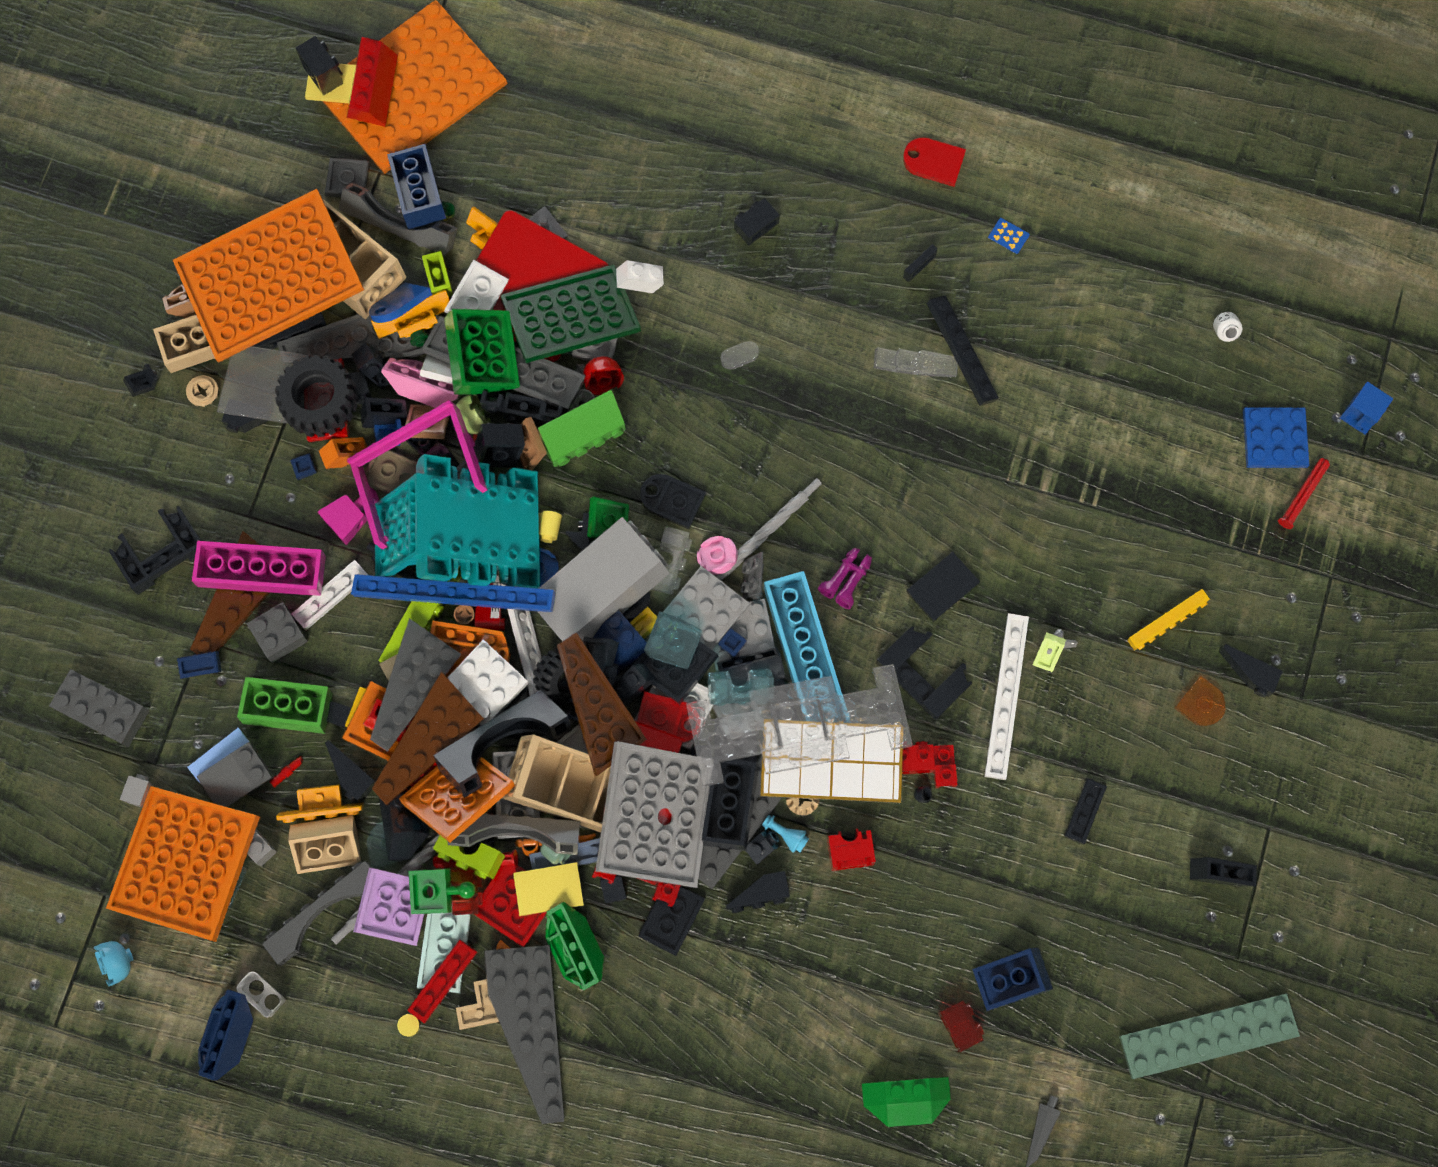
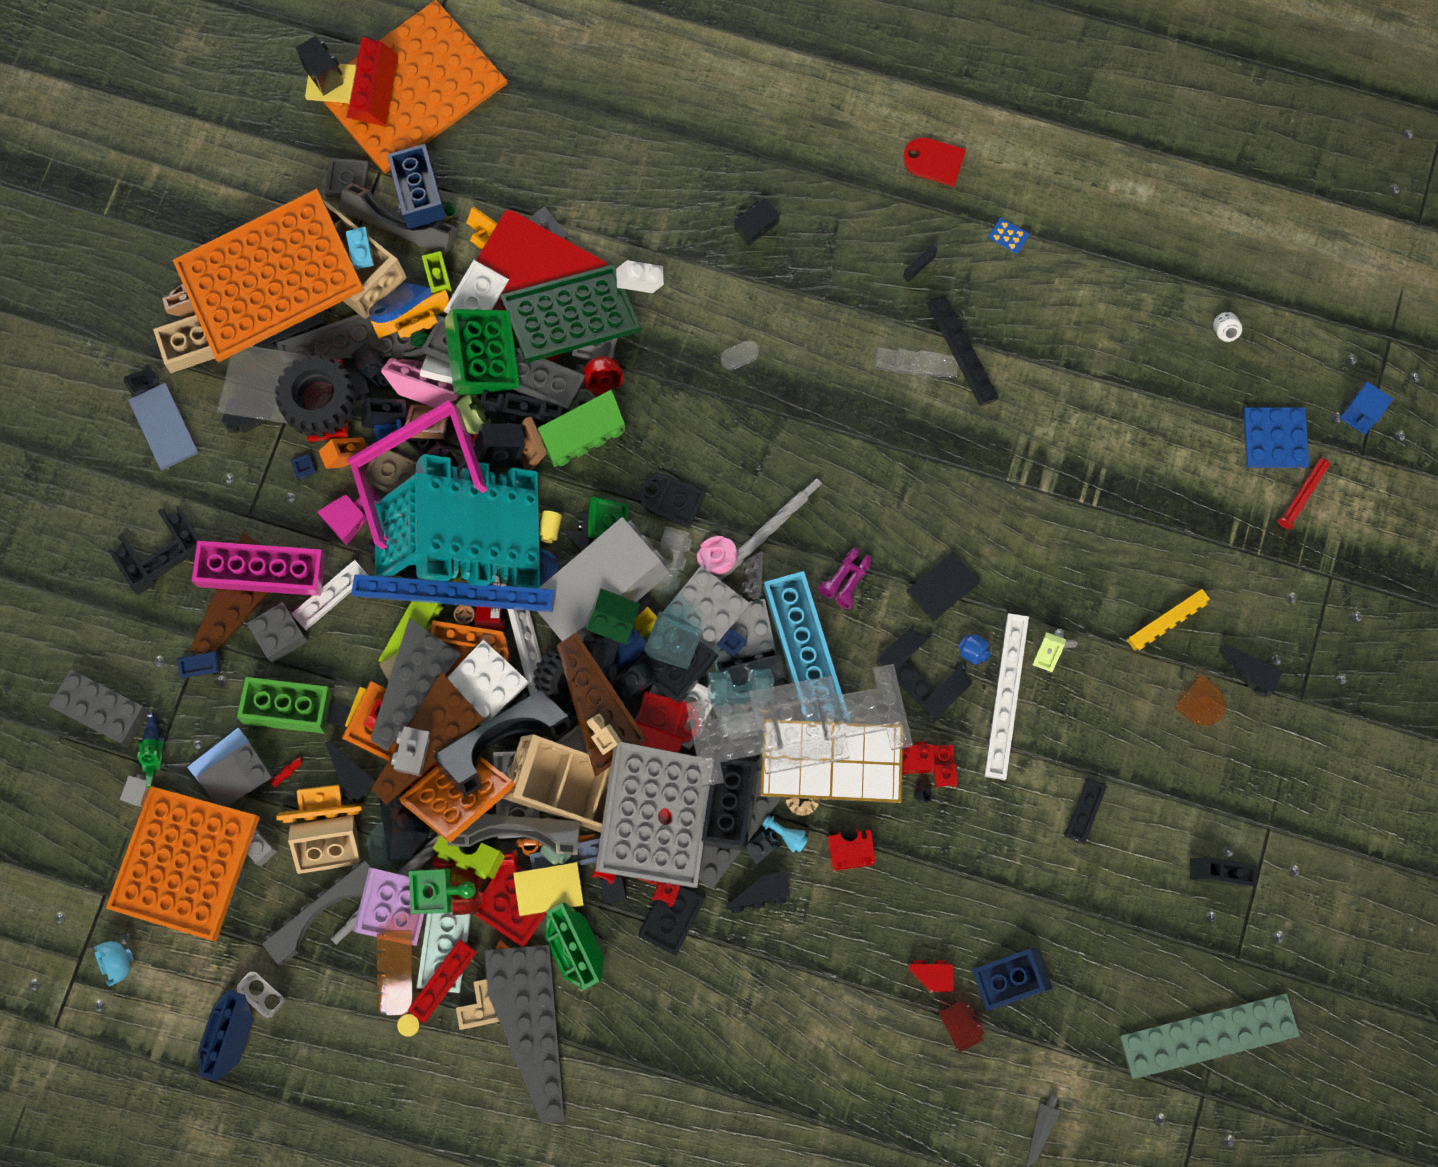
(151, 748): none -> green animal
(163, 426): none -> sand blue tile
(204, 382): tan gear -> none
(359, 248): none -> medium azure plate
(397, 966): none -> clear orange windscreen
(411, 751): none -> light grey brick
(604, 737): none -> tan plate
(612, 616): none -> dark green slope
(907, 1100): green wedge -> none
(934, 977): none -> red slope
(974, 649): none -> blue head

